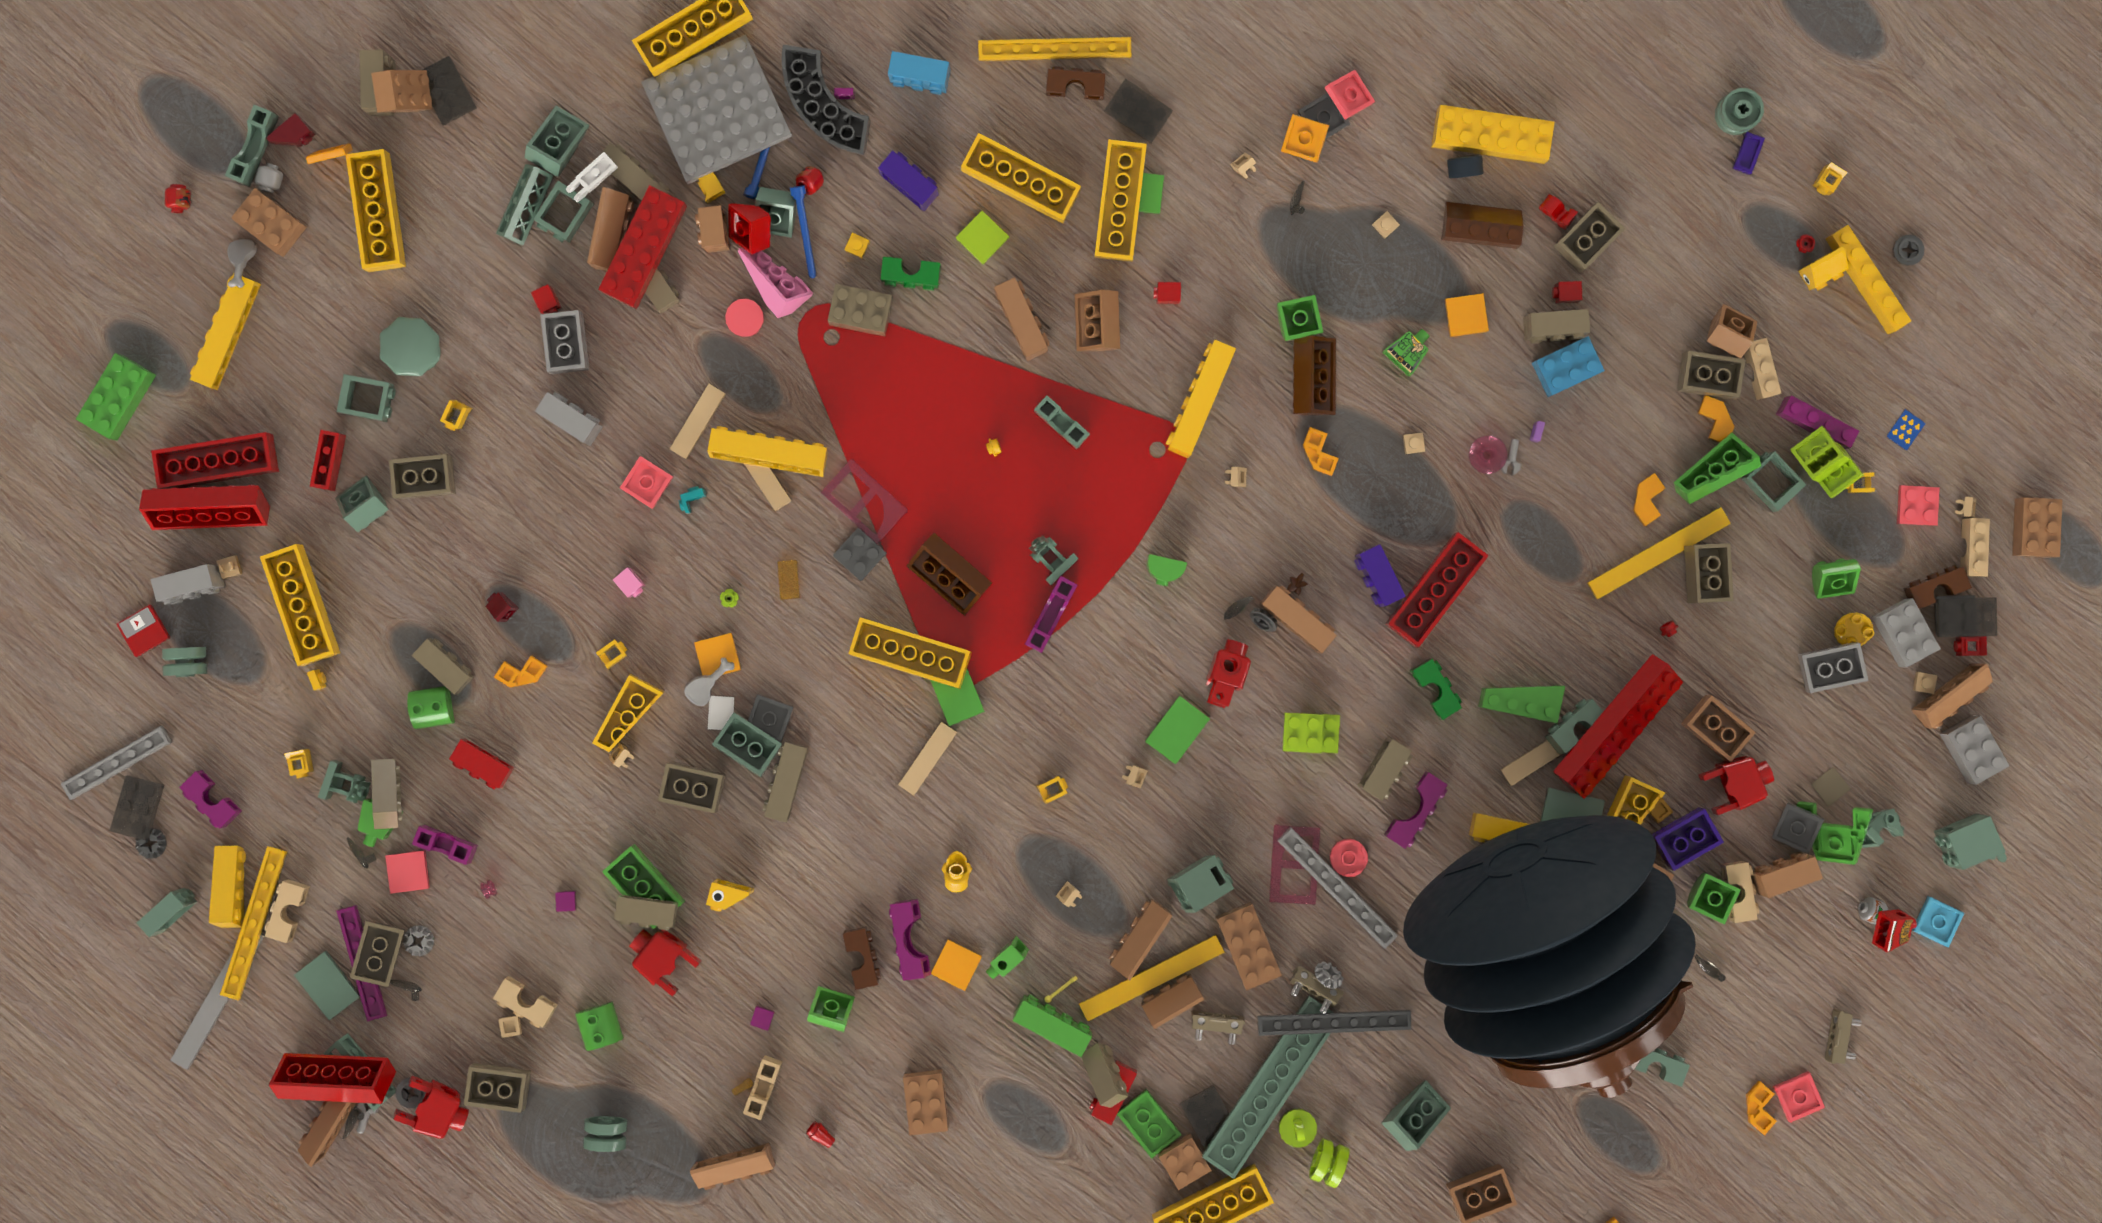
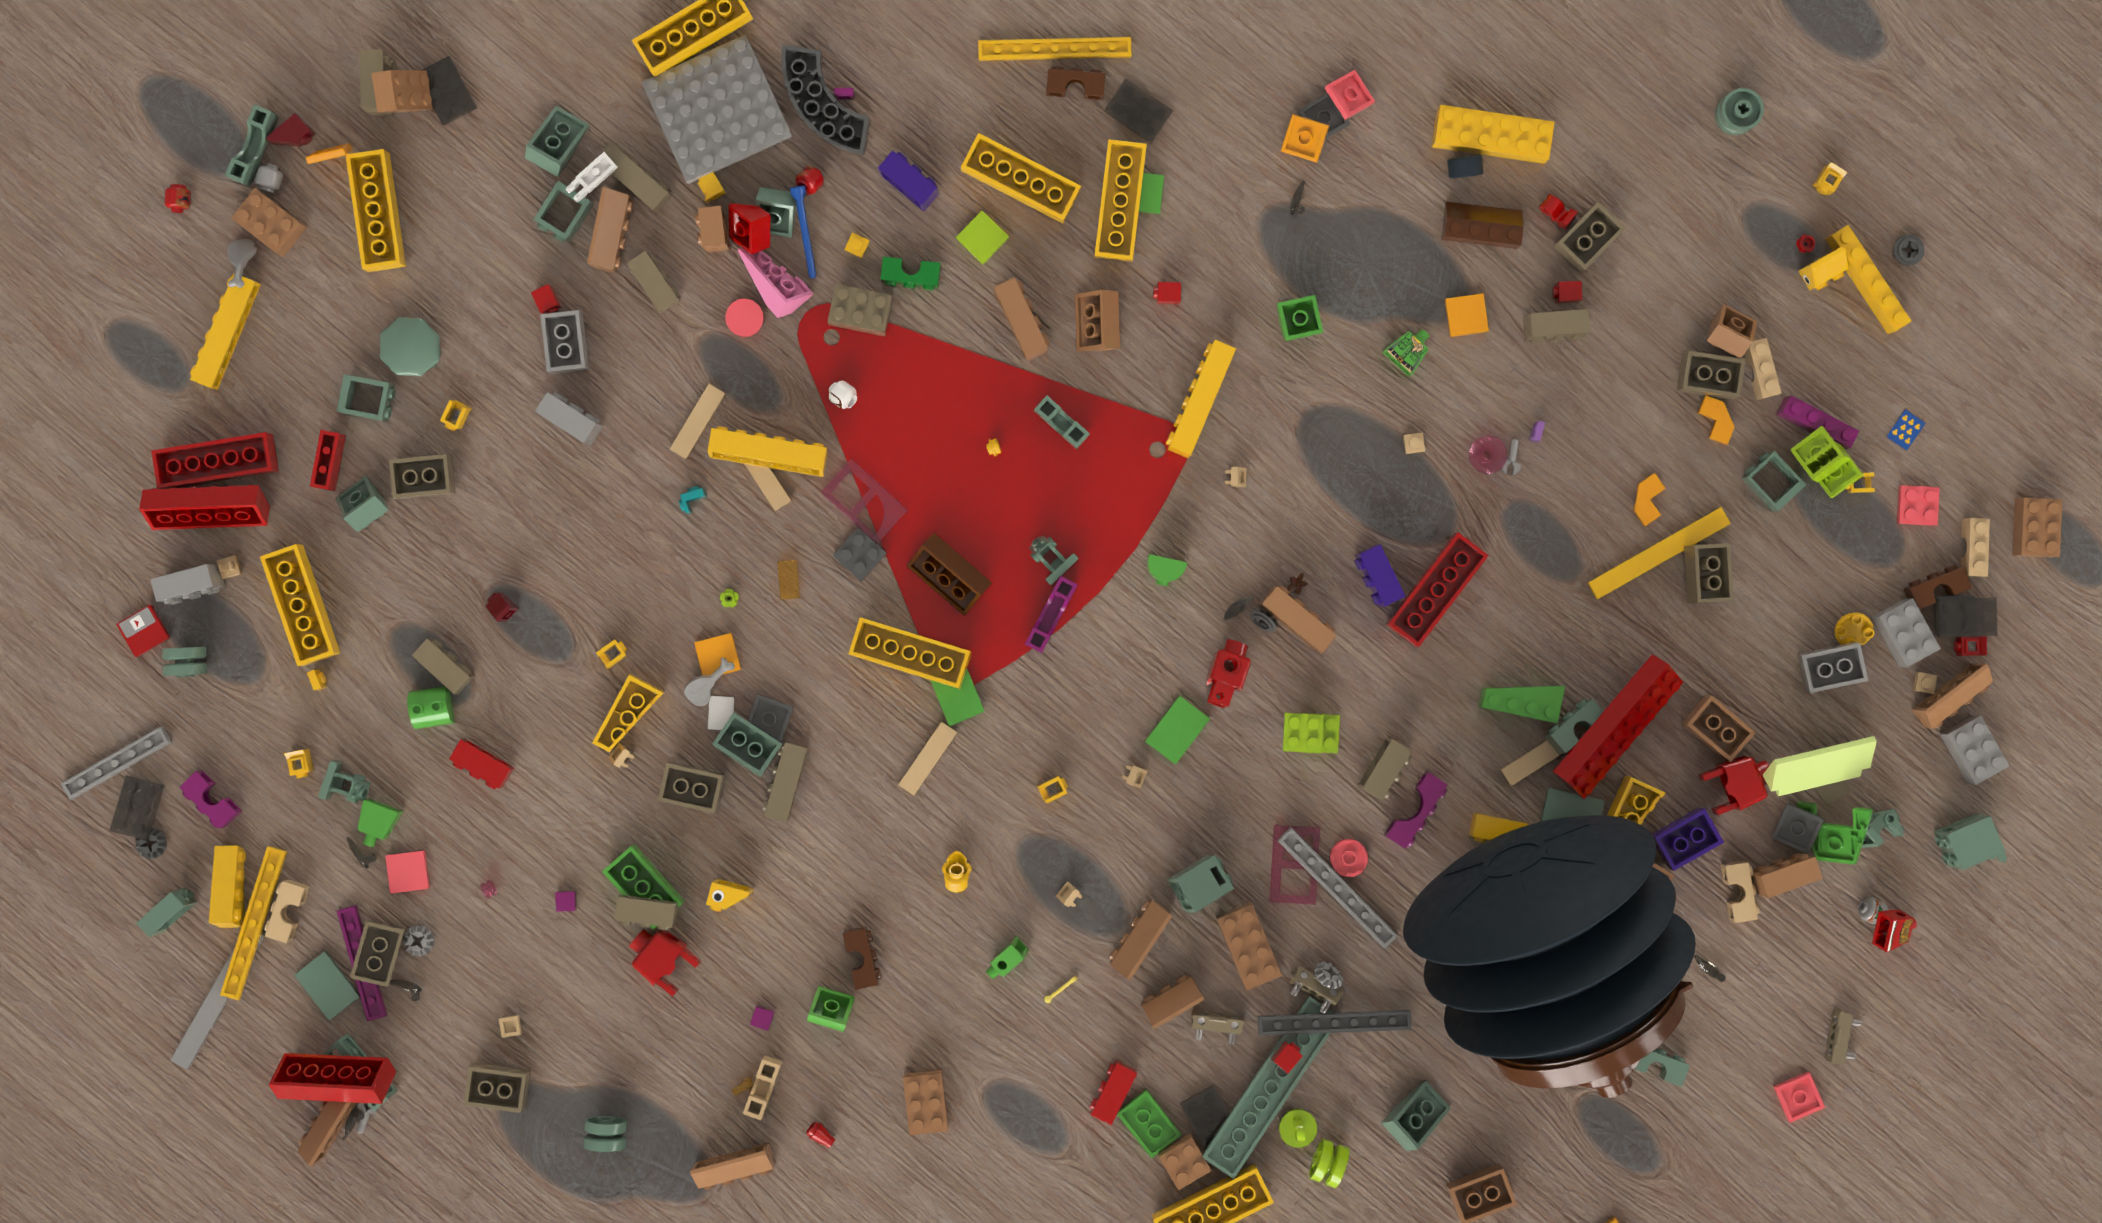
(116, 397): bright green brick -> none
(386, 793): dark tan brick -> none
(402, 1095): dark grey gear -> none
(436, 1112): red piece -> none
(452, 846): magenta arch -> none
(510, 996): tan arch -> none
(514, 677): light orange tile -> none
(519, 200): sand green fence -> none
(599, 1026): bright green brick -> none
(629, 583): bright pink brick -> none
(642, 247): red brick -> none
(646, 482): coral plate -> none
(752, 189): blue piece -> none
(842, 394): none -> white head
(912, 962): magenta arch -> none
(919, 72): dark azure brick -> none
(956, 965): light orange tile -> none
(1052, 1025): bright green brick -> none
(1104, 1075): dark tan brick -> none
(1151, 977): yellow tile -> none
(1243, 163): tan tile -> none
(1287, 1056): none -> red brick
(1314, 376): reddish brown slope -> none
(1319, 460): light orange tile -> none
(1385, 224): tan plate -> none
(1446, 702): green arch -> none
(1568, 366): dark azure brick -> none
(1660, 811): pearl gold tile -> none
(1669, 628): red plate -> none
(1712, 897): bright green brick -> none
(1717, 468): bright green wedge -> none
(1748, 153): dark purple tile -> none
(1756, 1100): light orange tile -> none
(1820, 766): none -> yellowish green slope
(1835, 578): bright green brick -> none
(1938, 921): medium azure tile -> none
(1969, 507): tan tile -> none

